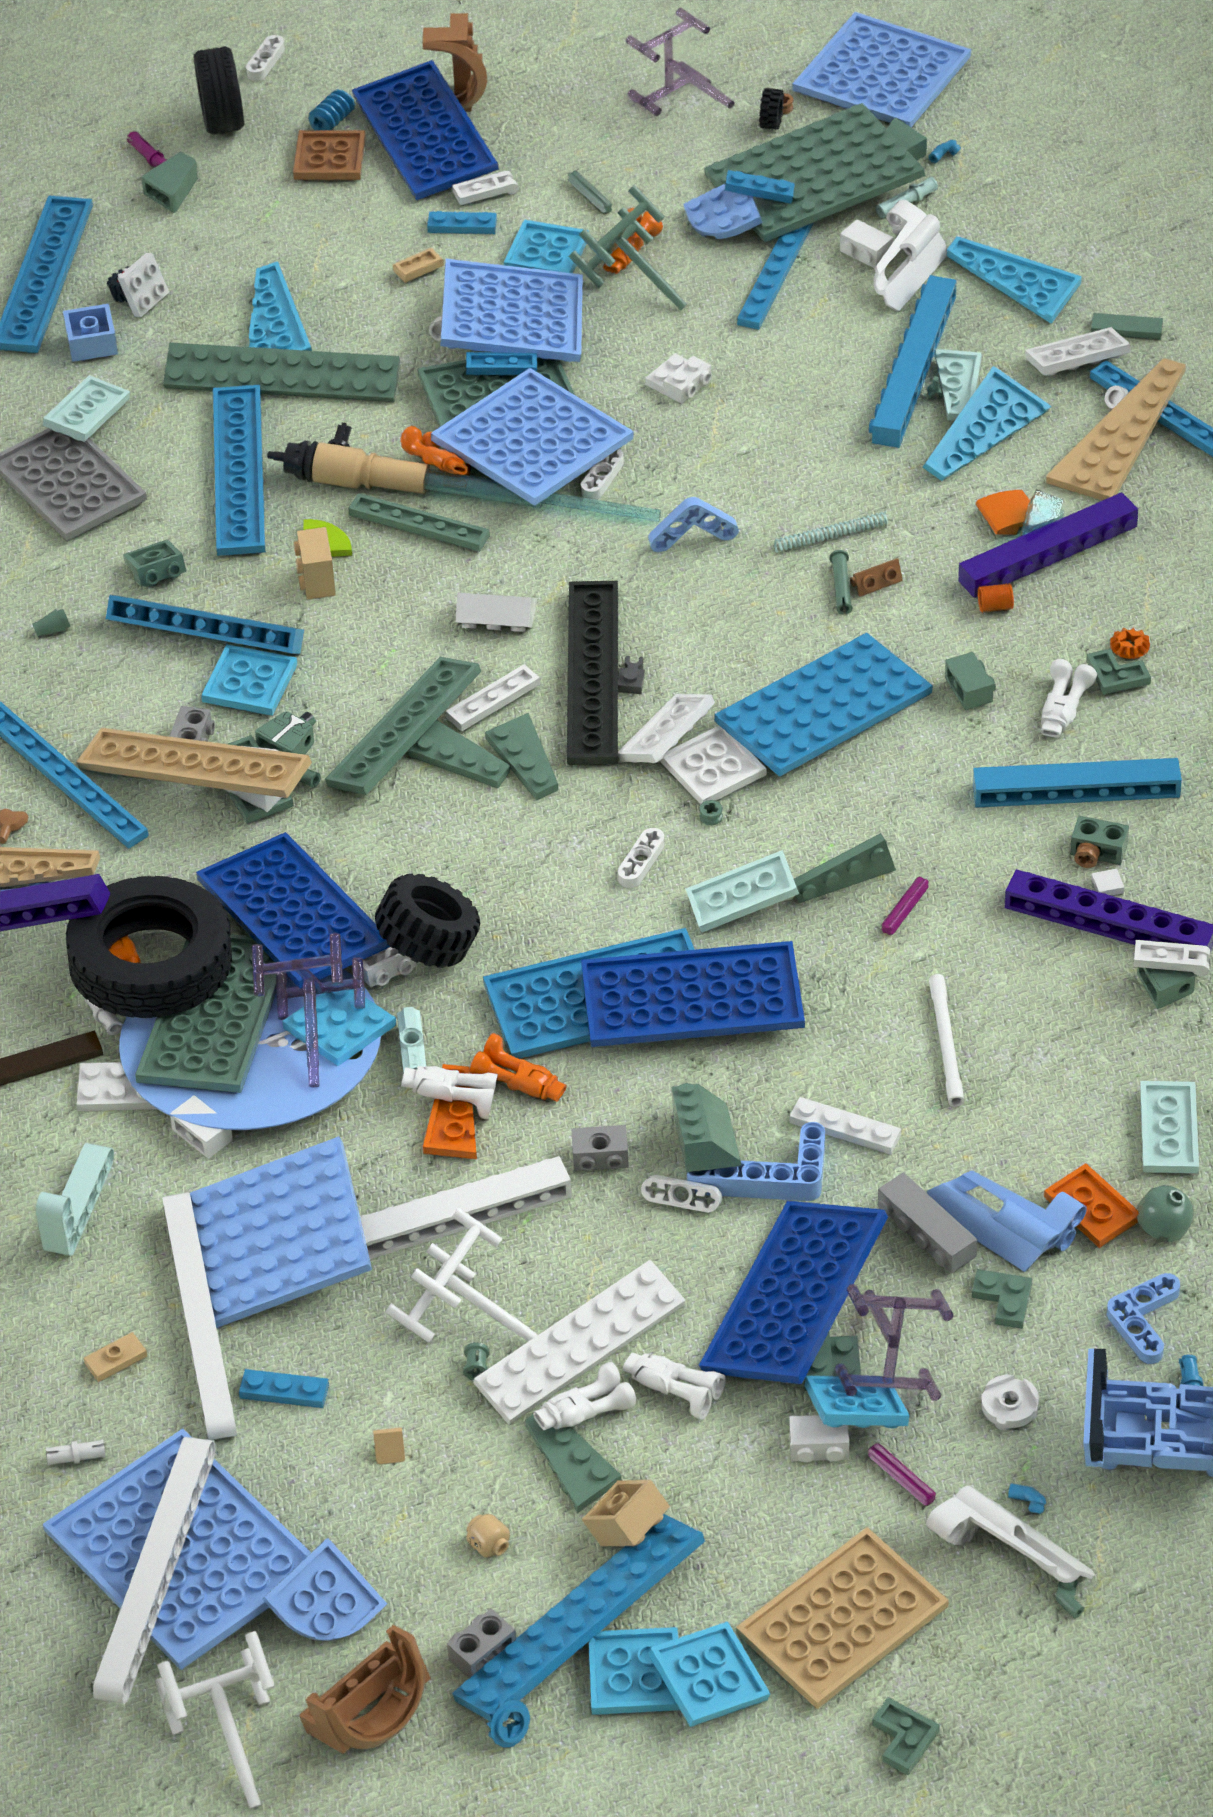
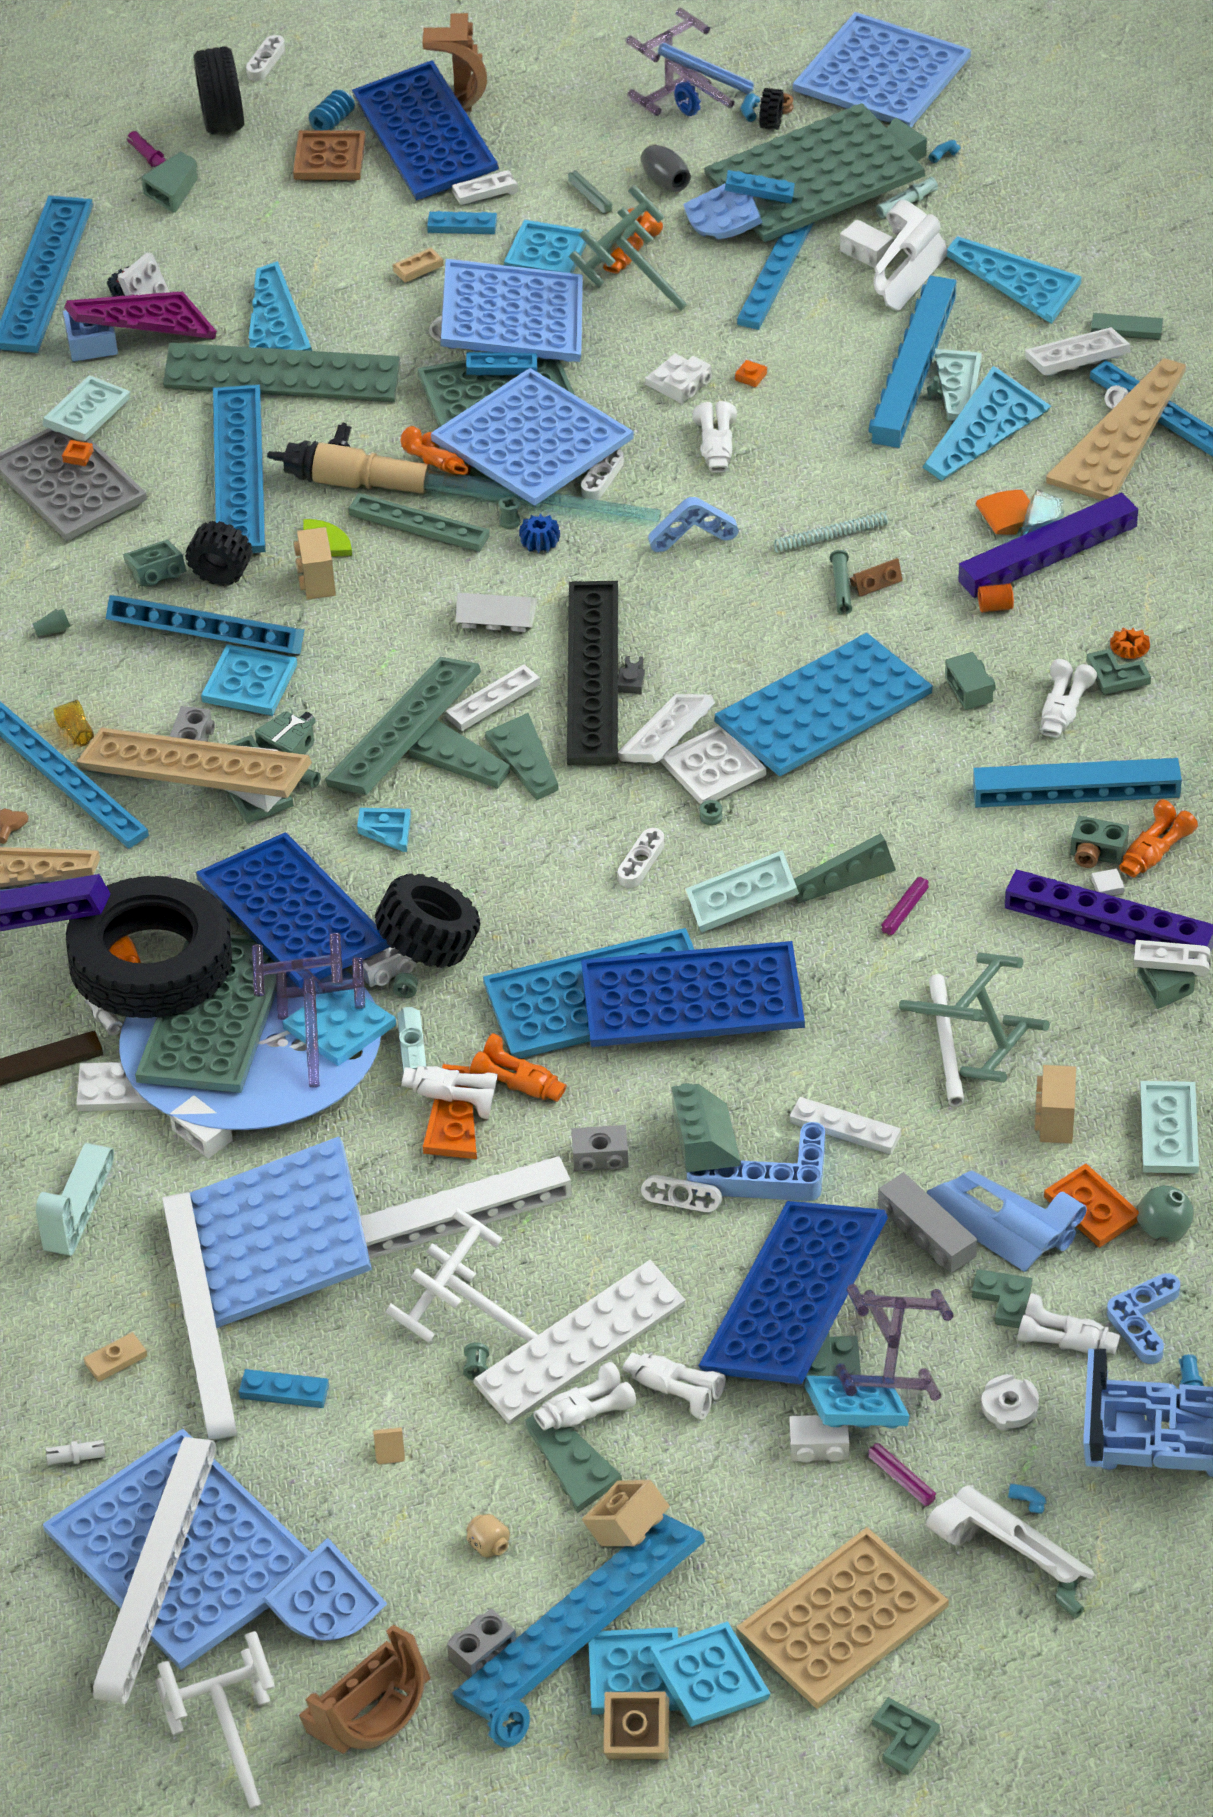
(73, 720): none -> clear yellow piece
(77, 453): none -> orange plate
(150, 312): none -> magenta wing
(218, 553): none -> black tyre
(386, 826): none -> medium azure wing
(411, 985): none -> sand green bush
(509, 512): none -> sand green bush
(539, 533): none -> blue gear
(636, 1725): none -> tan brick
(665, 168): none -> dark grey piece
(686, 90): none -> blue gear
(705, 68): none -> light blue axle
(716, 444): none -> white piece
(747, 105): none -> dark azure arm
(751, 373): none -> orange plate
(987, 1014): none -> sand green piece
(1056, 1104): none -> tan brick
(1077, 1334): none -> white piece
(1148, 848): none -> orange piece

